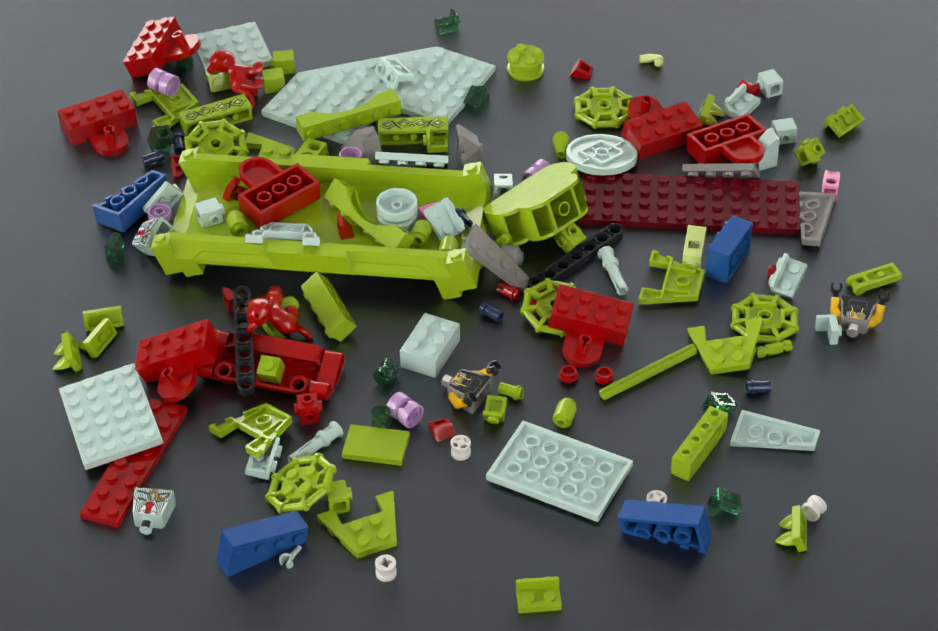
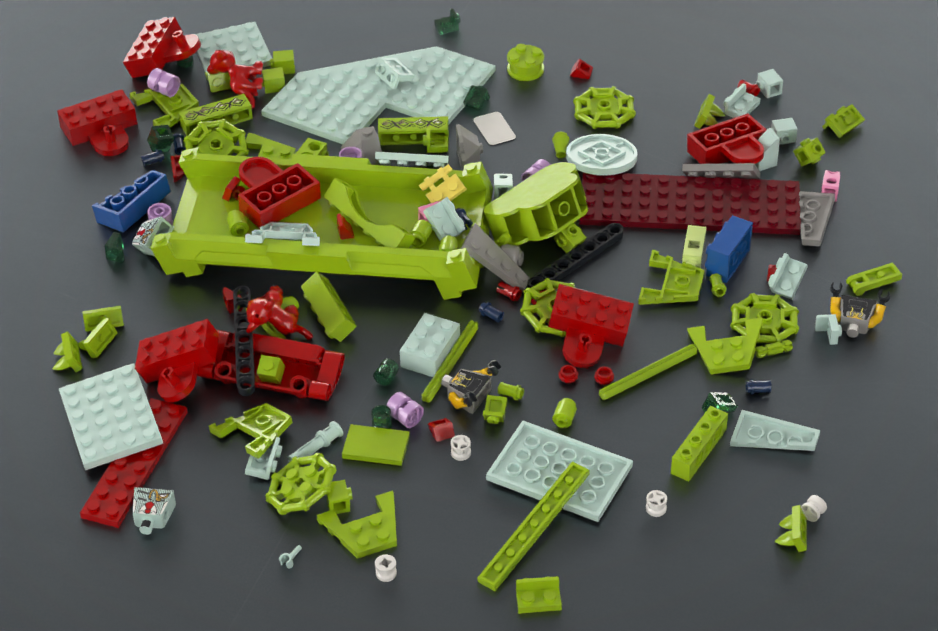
(165, 194): light aqua bracket -> none
(209, 212): light aqua brick -> none
(259, 540): blue wedge -> none
(308, 408): red brick -> none
(316, 125): lime arch -> none
(397, 207): light aqua wheel -> none
(449, 188): none -> light yellow plate
(450, 360): none -> lime axle
(494, 128): none -> white sticker
(533, 526): none -> lime tile
(611, 264): light aqua pin -> none
(648, 58): yellowish green arm -> none
(657, 128): red brick -> none
(667, 522): blue wedge -> none
(718, 287): none -> lime pin
(725, 501): clear green bracket -> none

